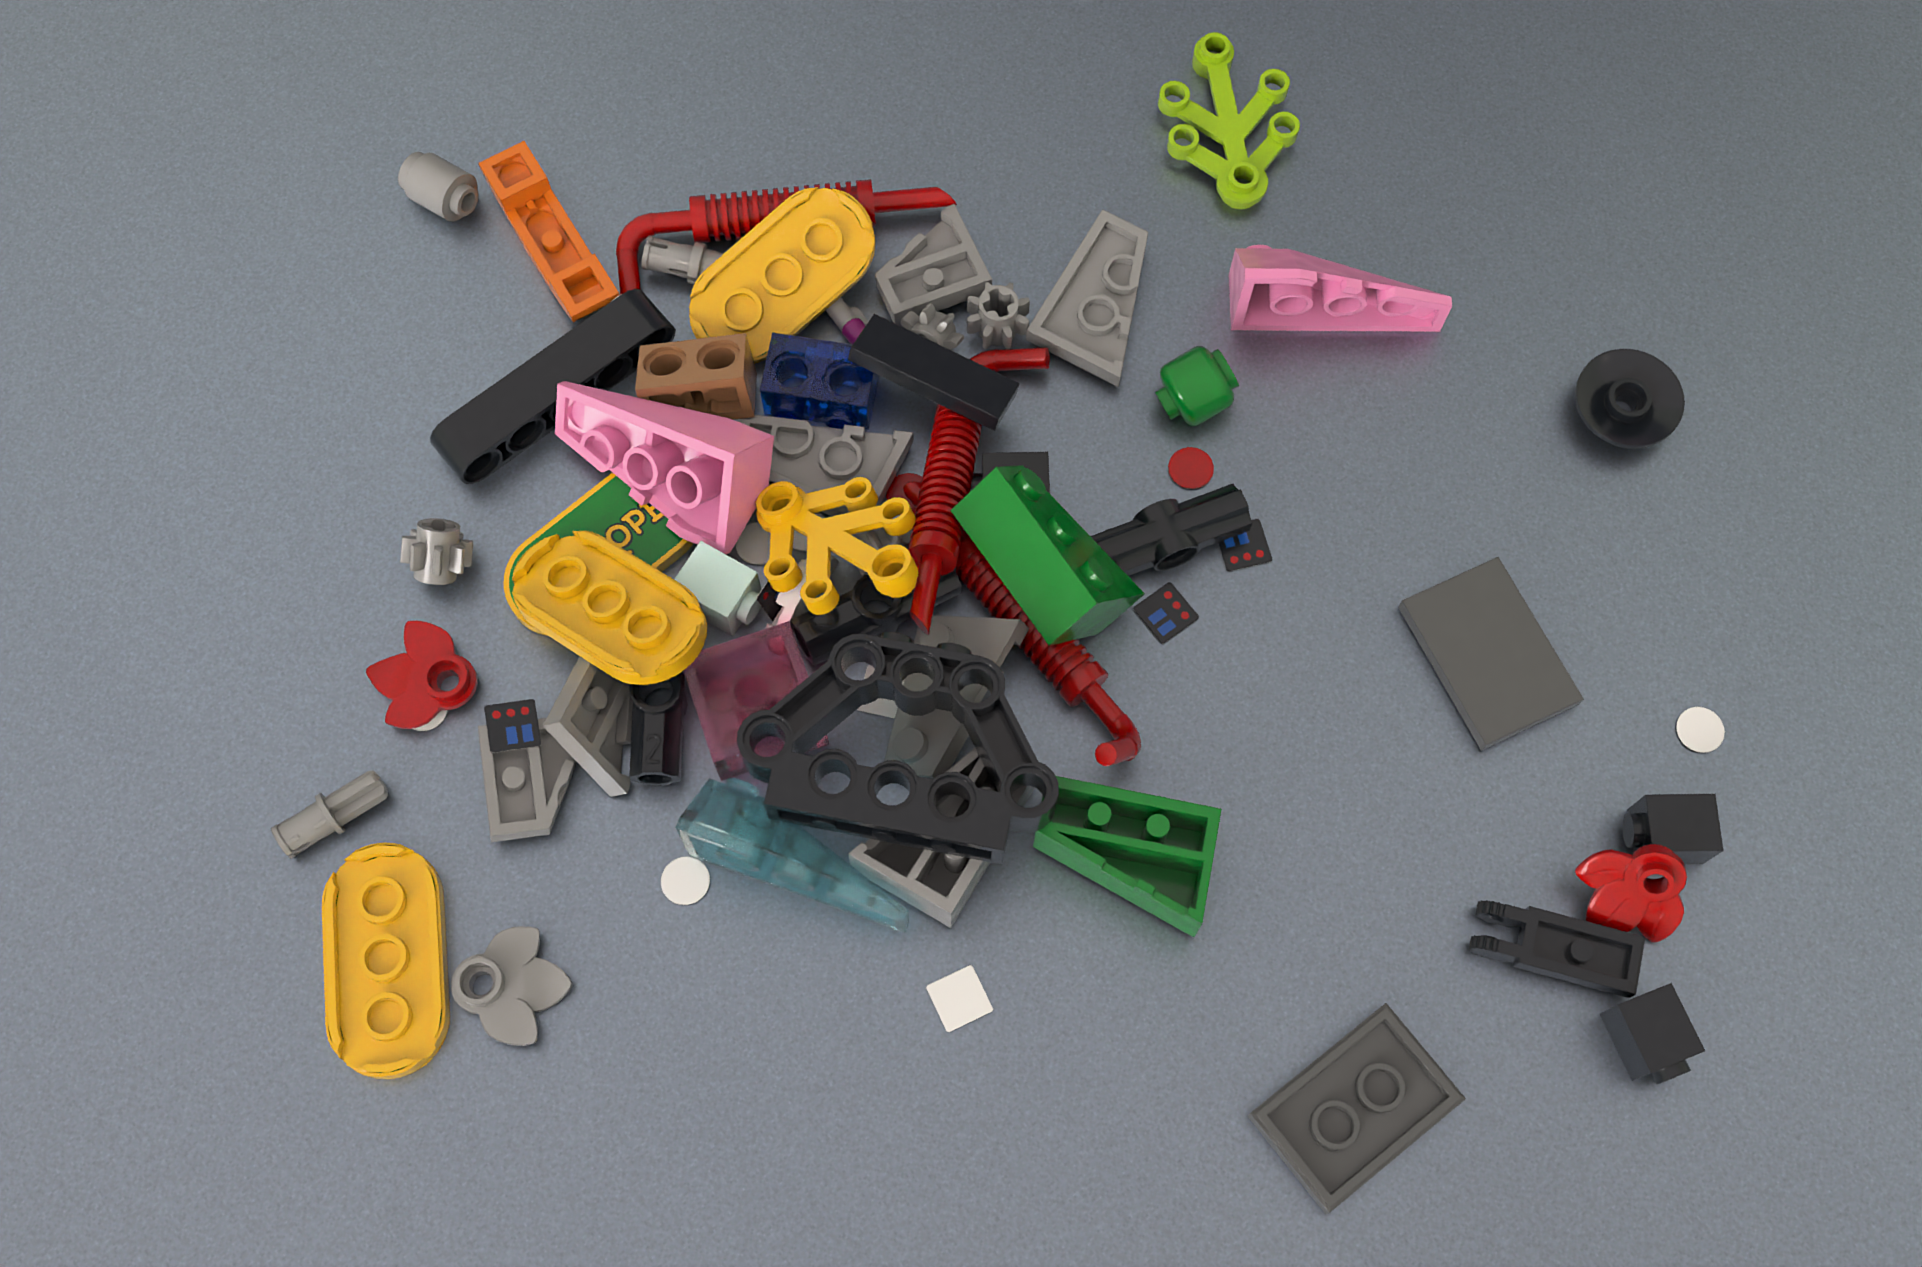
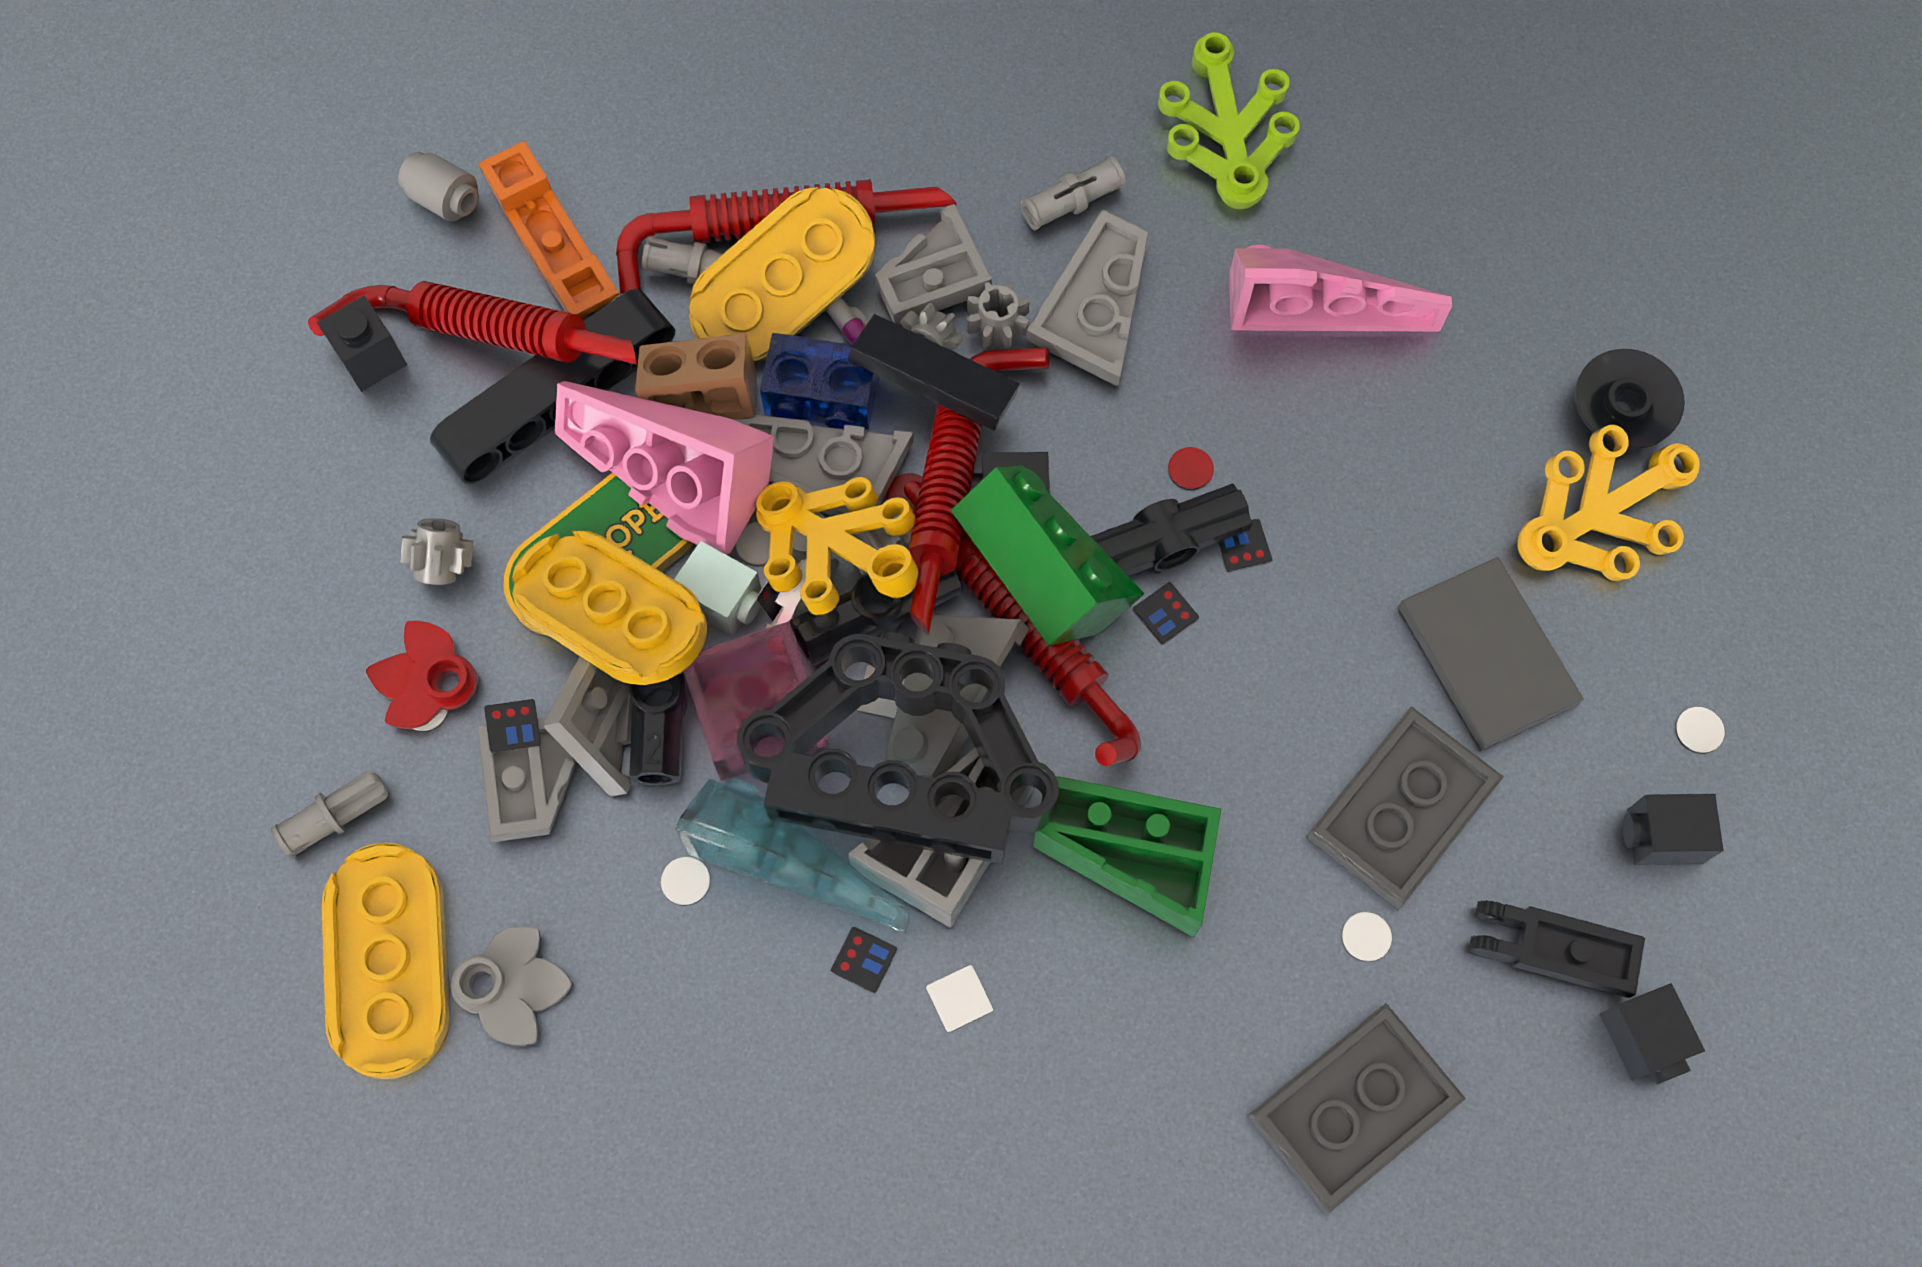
(362, 343): none -> black brick
(489, 321): none -> red piece
(864, 959): none -> black sticker
(1073, 193): none -> light grey pin
(1197, 385): green head -> none
(1366, 936): none -> white sticker
(1404, 807): none -> dark grey tile
(1601, 509): none -> yellow plant
(1630, 899): red plate -> none

